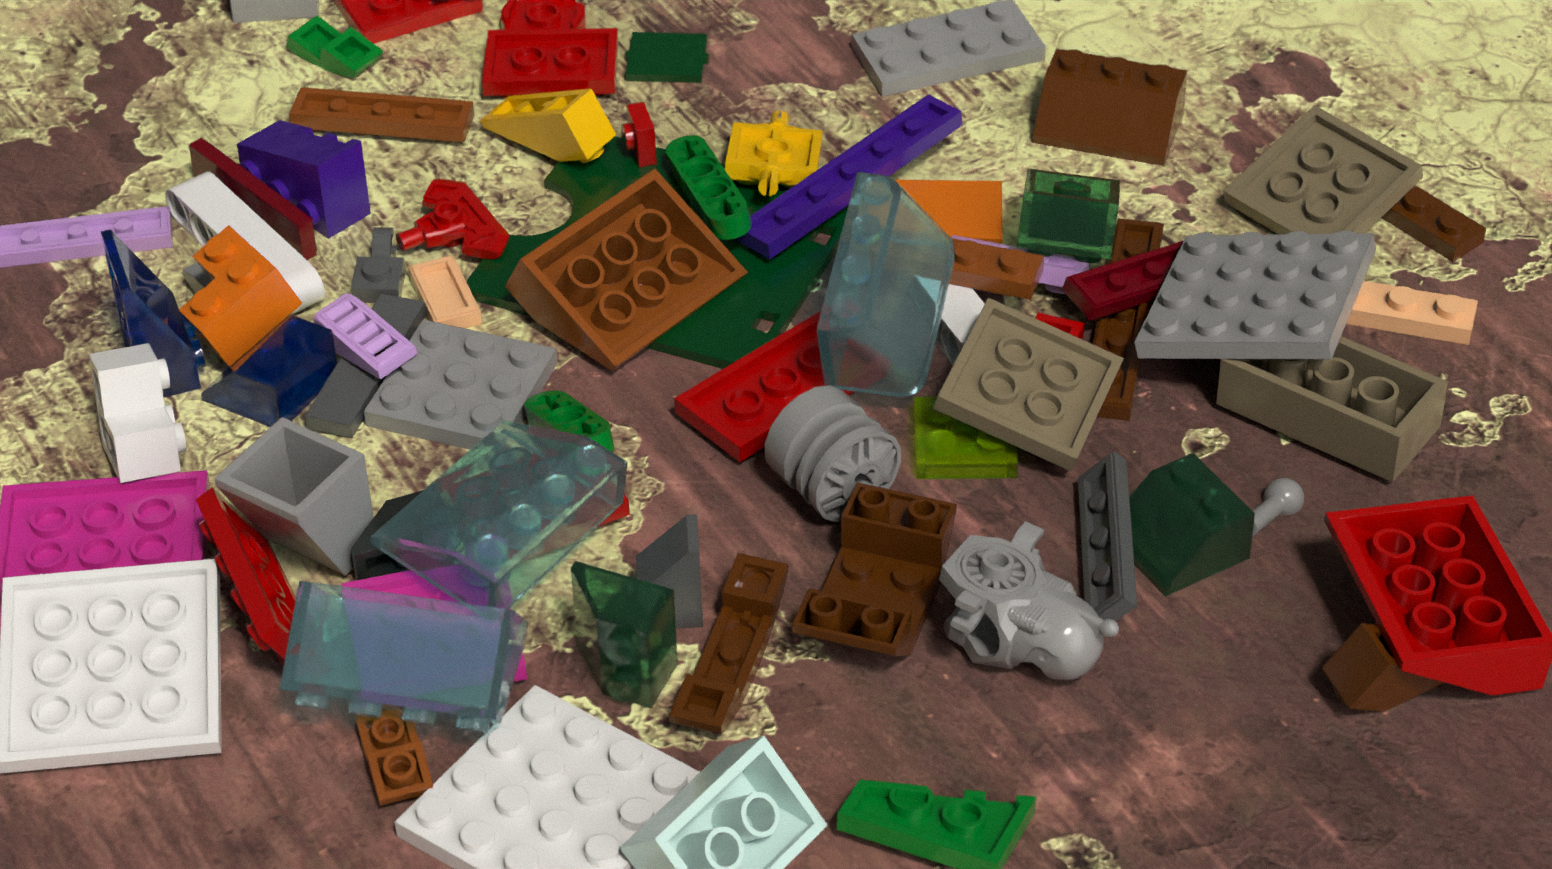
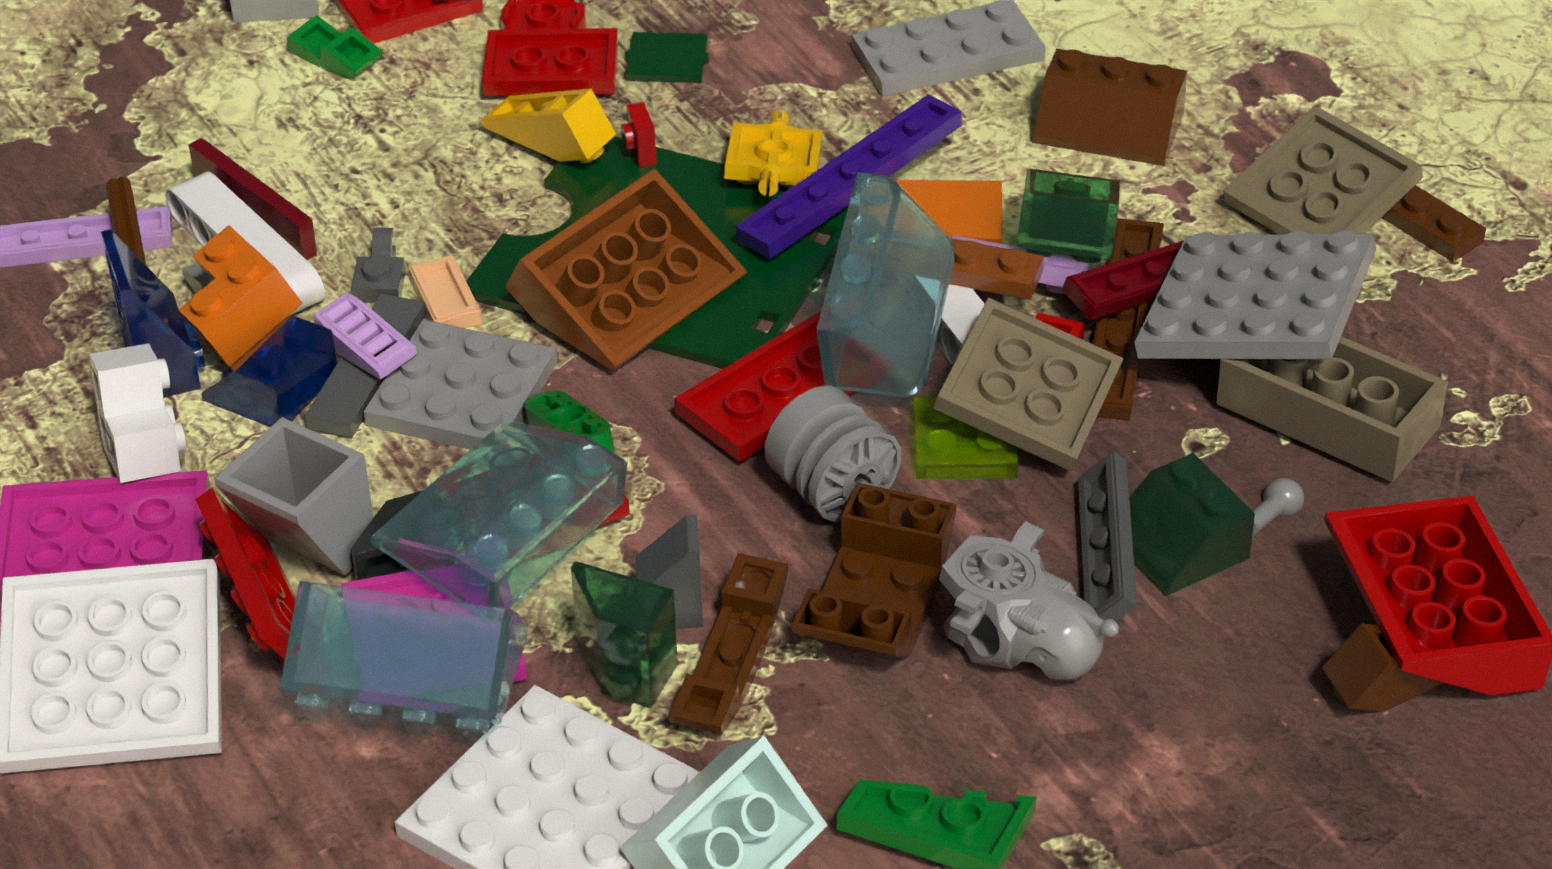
(124, 214): none -> reddish brown axle
(311, 173): dark purple wedge -> none
(382, 114): dark orange plate -> none
(393, 757): dark orange slope -> none
(456, 220): red piece -> none
(708, 187): green beam -> none
(1414, 312): light nougat plate -> none

